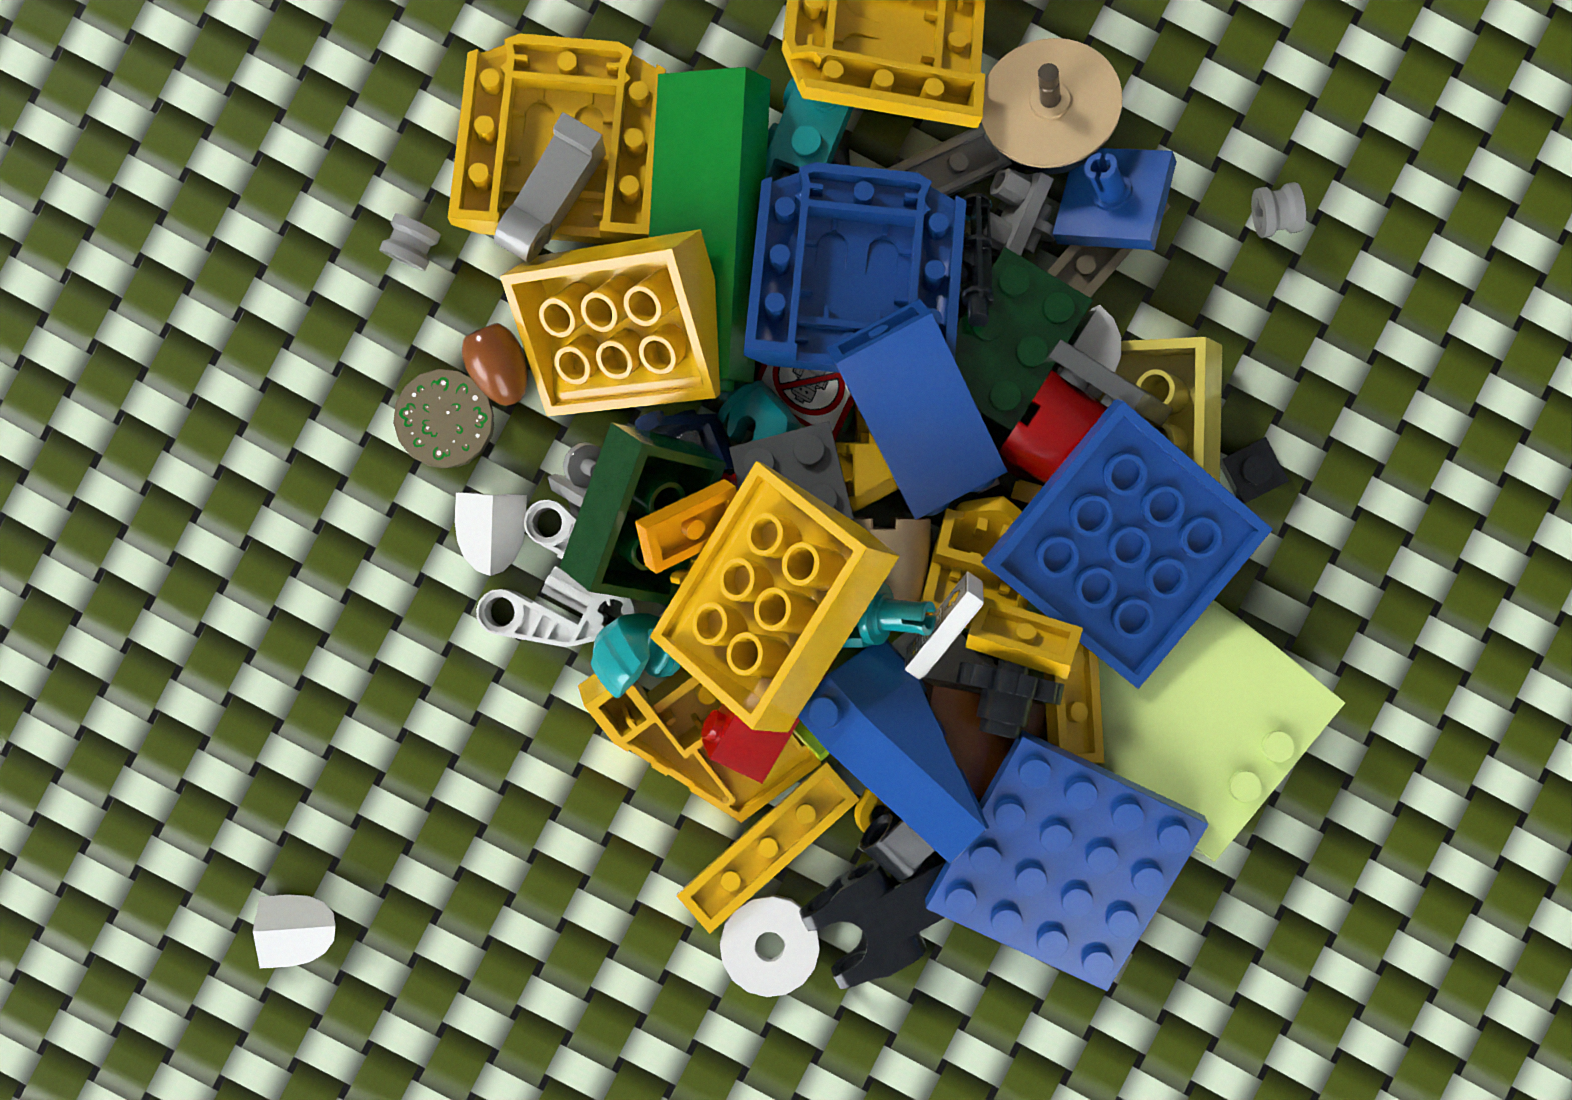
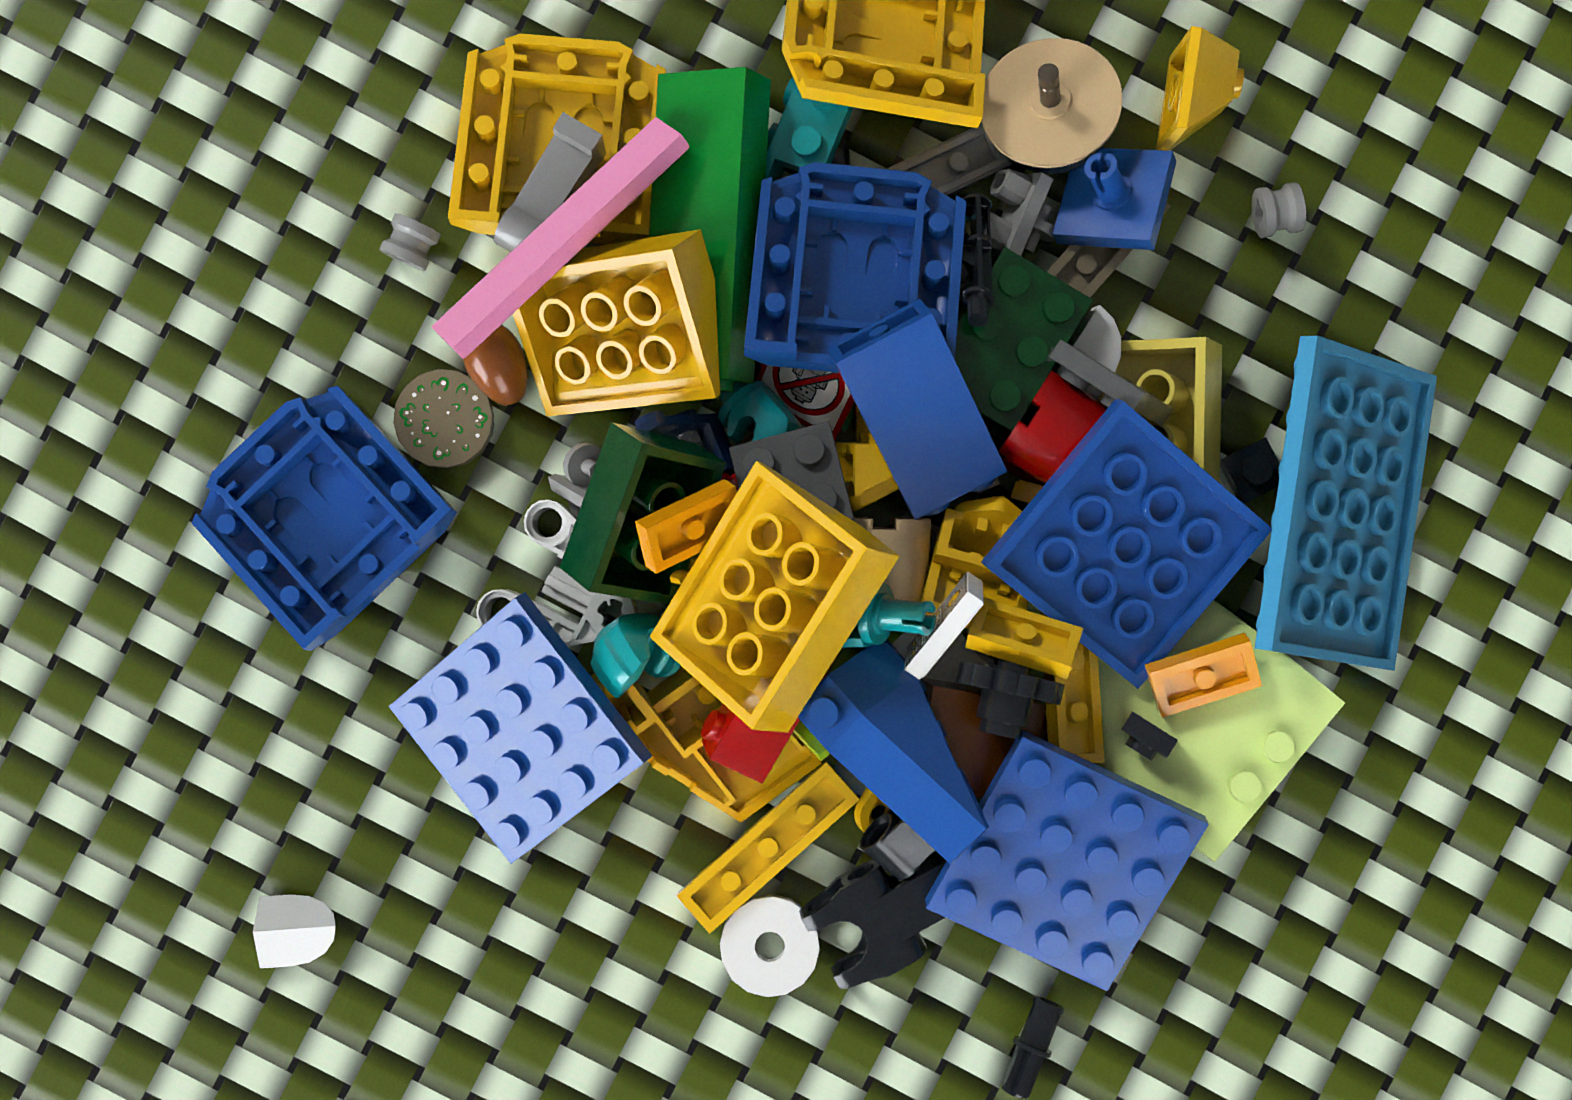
(320, 514): none -> blue wedge
(490, 529): white brick -> none
(519, 728): none -> plate
(560, 237): none -> bright pink tile
(1032, 1047): none -> black axle
(1147, 738): none -> black plate
(1198, 85): none -> yellow slope
(1203, 675): none -> light orange plate
(1345, 506): none -> dark azure plate

